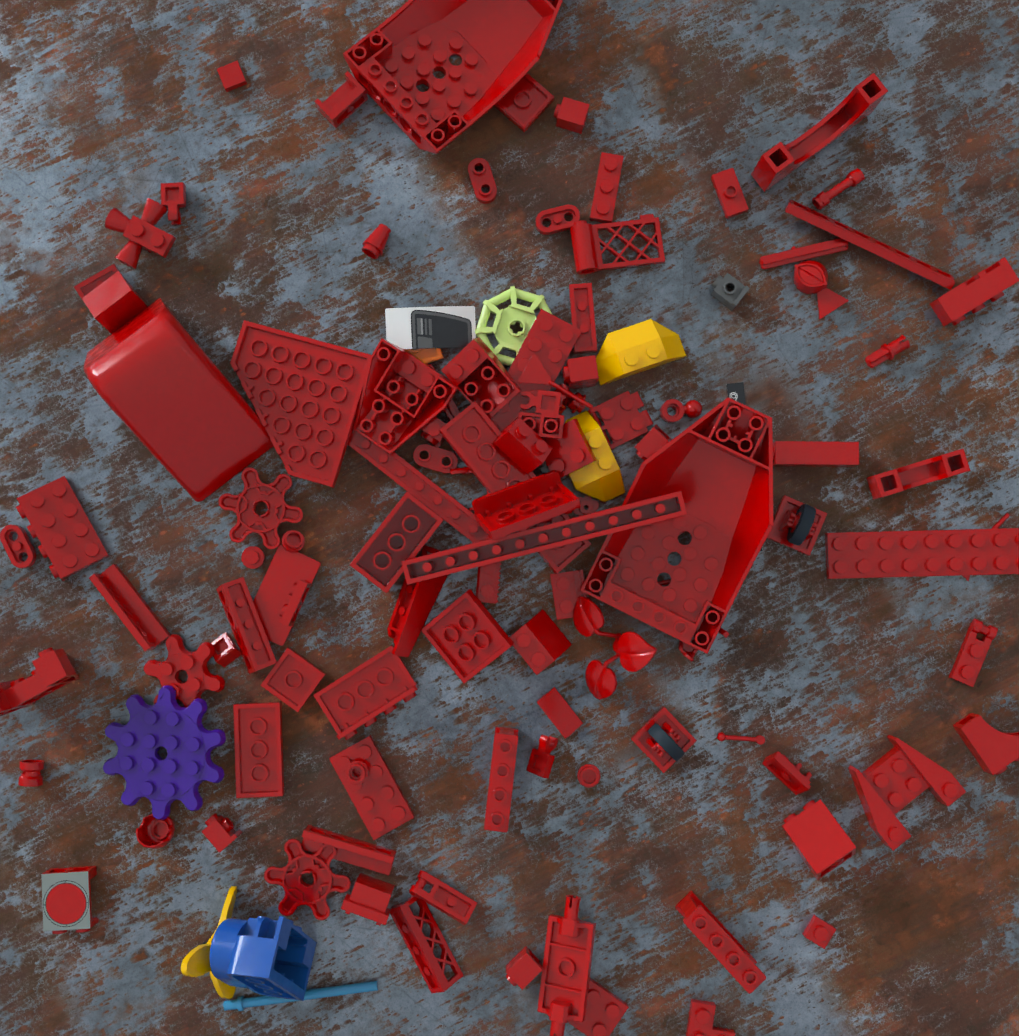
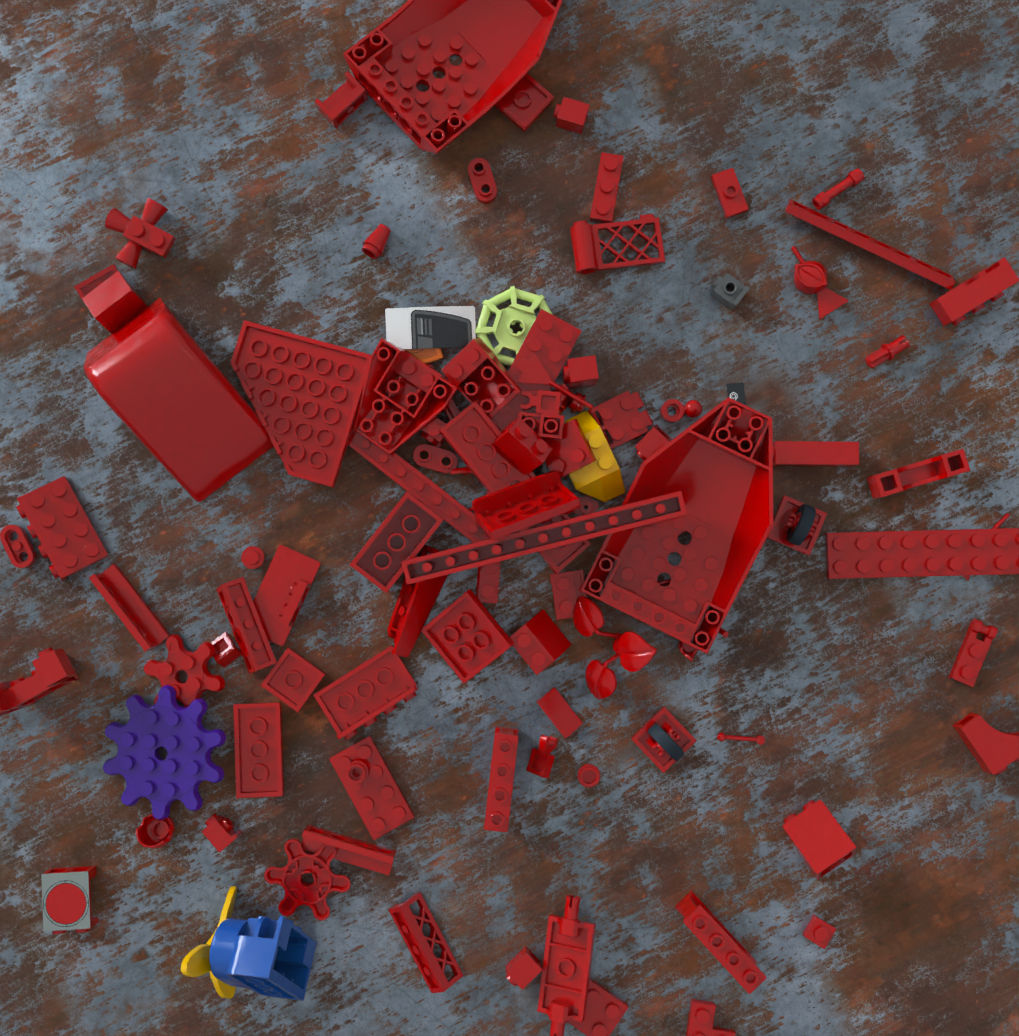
(31, 773): red wheel -> none
(173, 197): red plate -> none
(231, 76): red tile -> none
(242, 1003): dark azure bar -> none
(245, 508): red plate -> none
(293, 541): red plate -> none
(369, 899): red plate -> none
(443, 897): red plate -> none
(556, 218): red plate -> none
(583, 317): red plate -> none
(637, 350): yellow wedge -> none
(784, 159): red arch -> none
(787, 772): red plate -> none
(803, 253): red axle -> none
(896, 782): red wedge -> none

